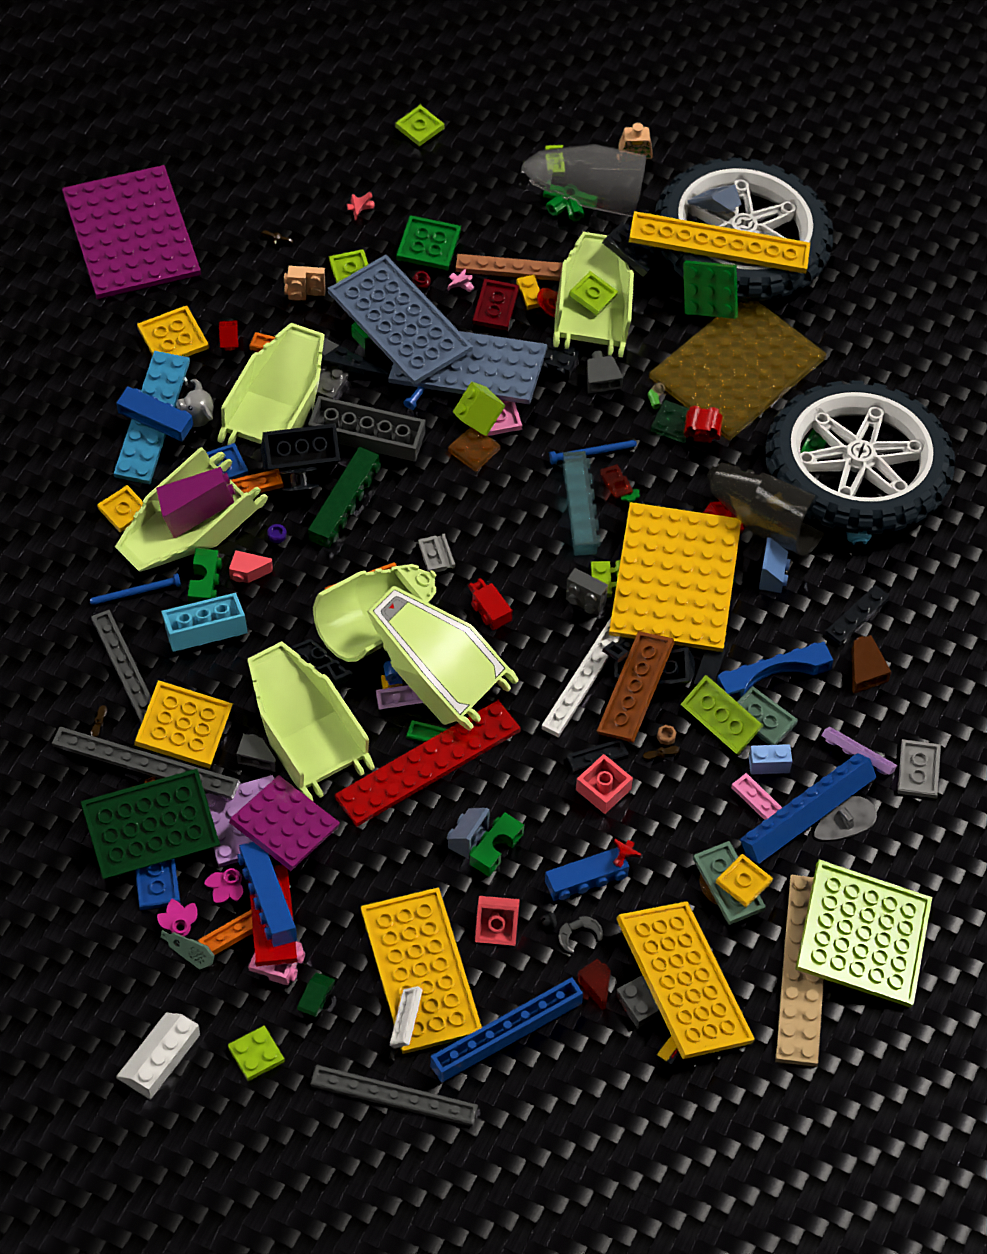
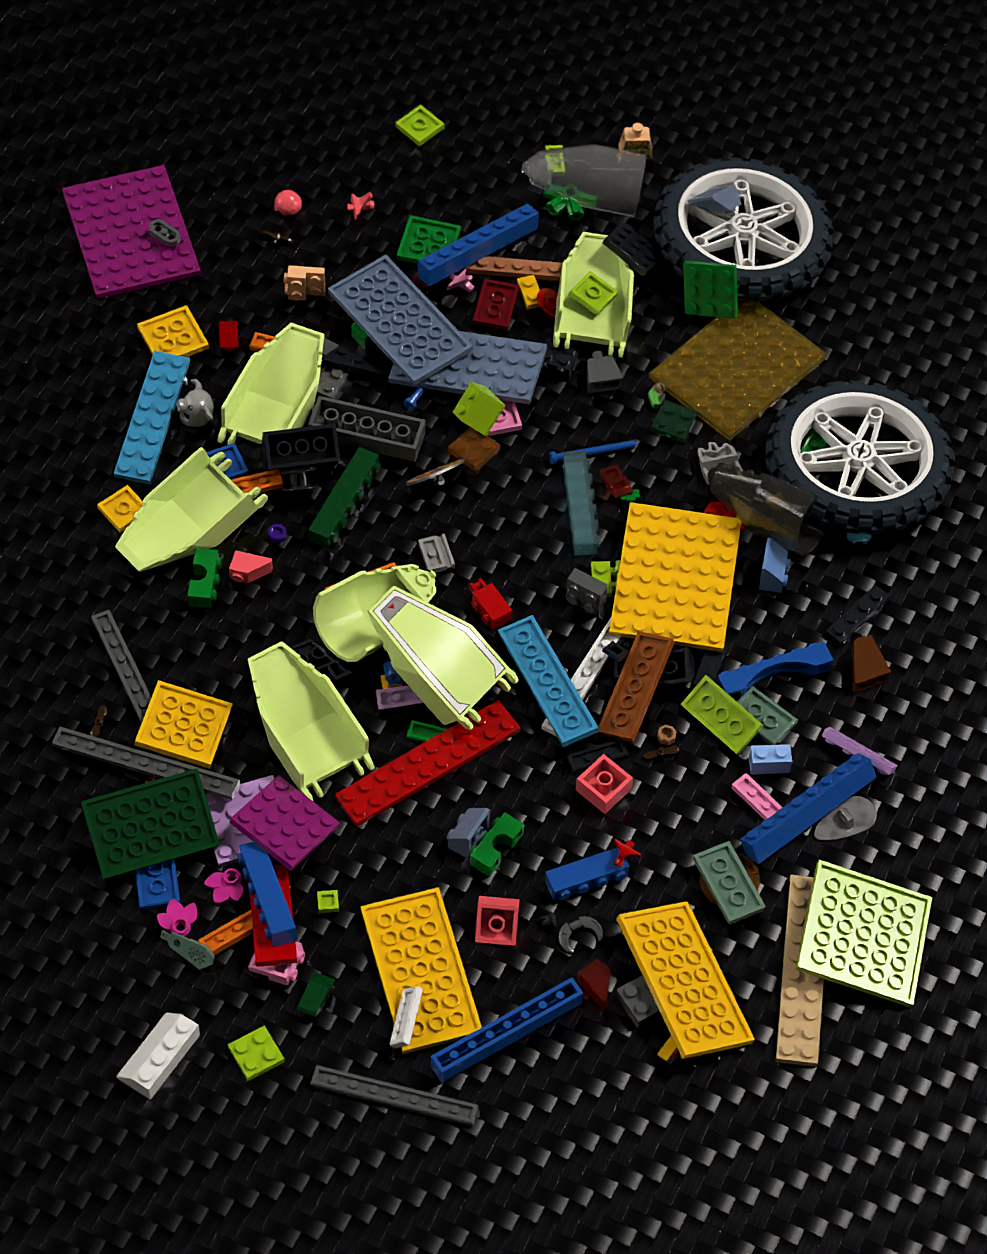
(137, 590): blue bar -> none
(155, 413): blue brick -> none
(167, 235): none -> dark grey plate
(194, 499): magenta slope -> none
(204, 622): medium azure slope -> none
(255, 753): dark grey slope -> none
(287, 202): none -> coral hair
(328, 901): none -> lime plate
(347, 264): lime plate -> none
(433, 473): none -> shield
(477, 244): none -> blue brick
(548, 681): none -> dark azure plate
(703, 424): red brick -> none
(717, 455): none -> light grey plate
(719, 242): yellow plate -> none
(744, 880): yellow plate -> none
(919, 769): light grey tile -> none

